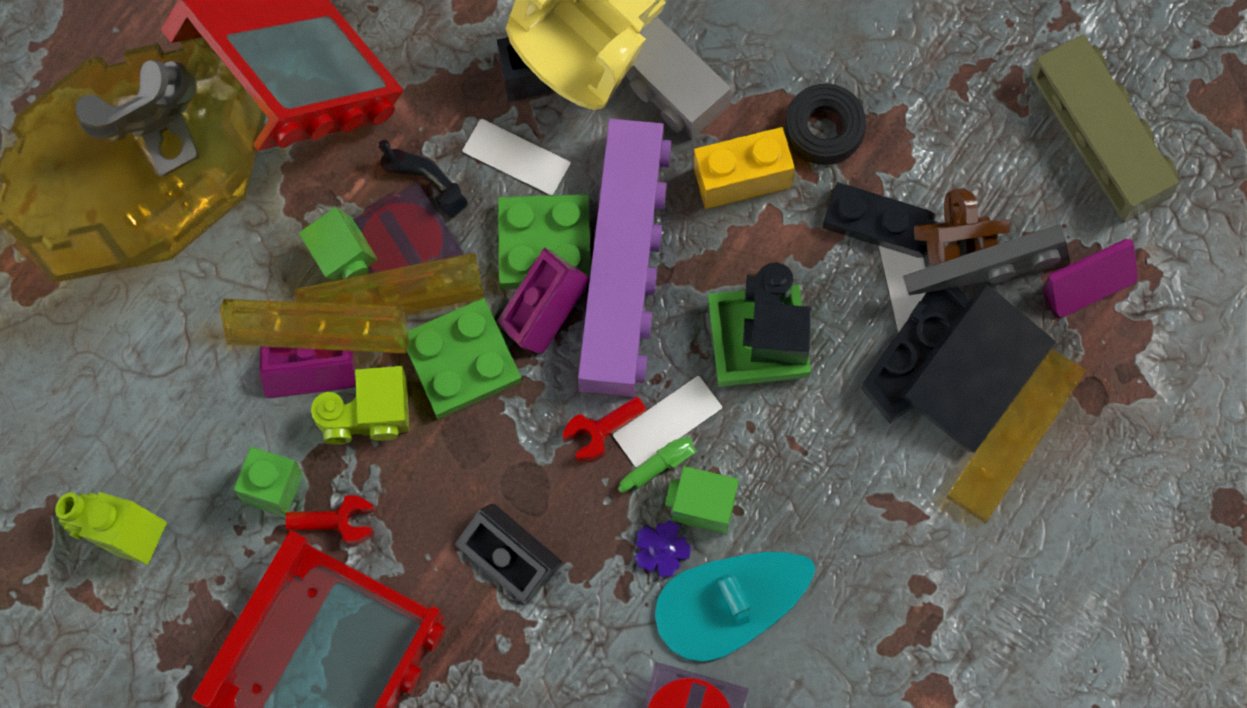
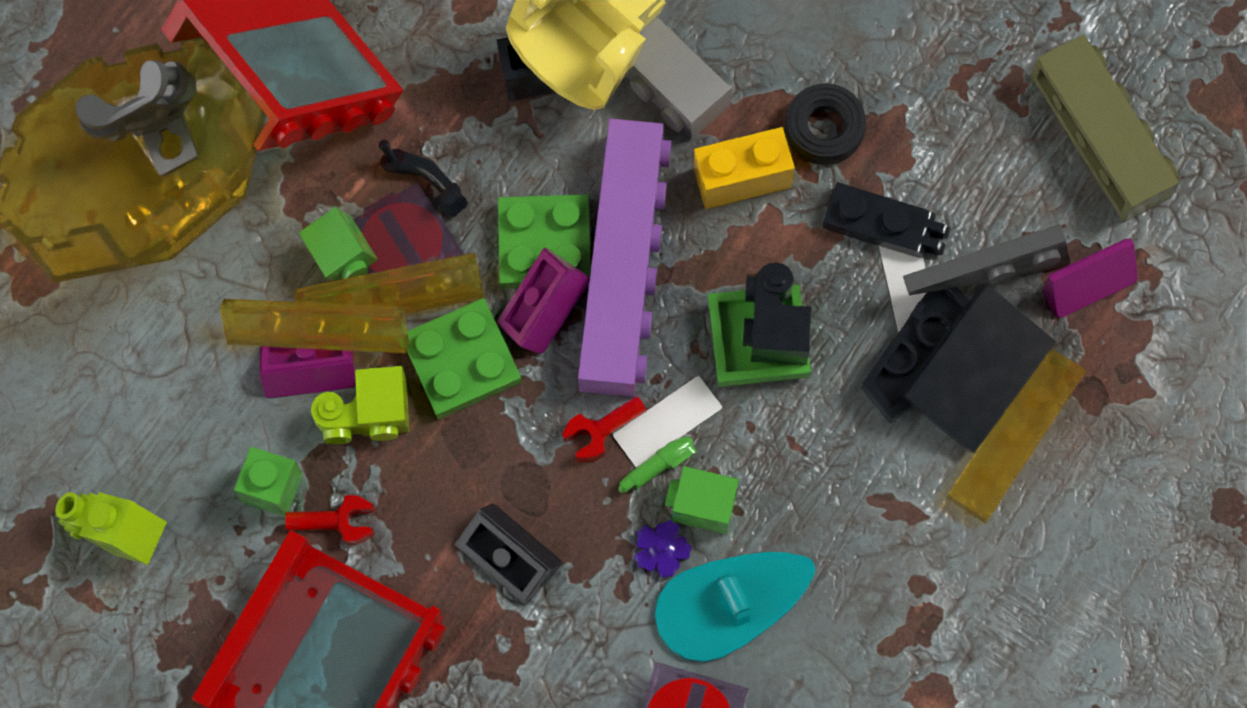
(516, 157): white sticker -> none
(959, 224): reddish brown hips -> none

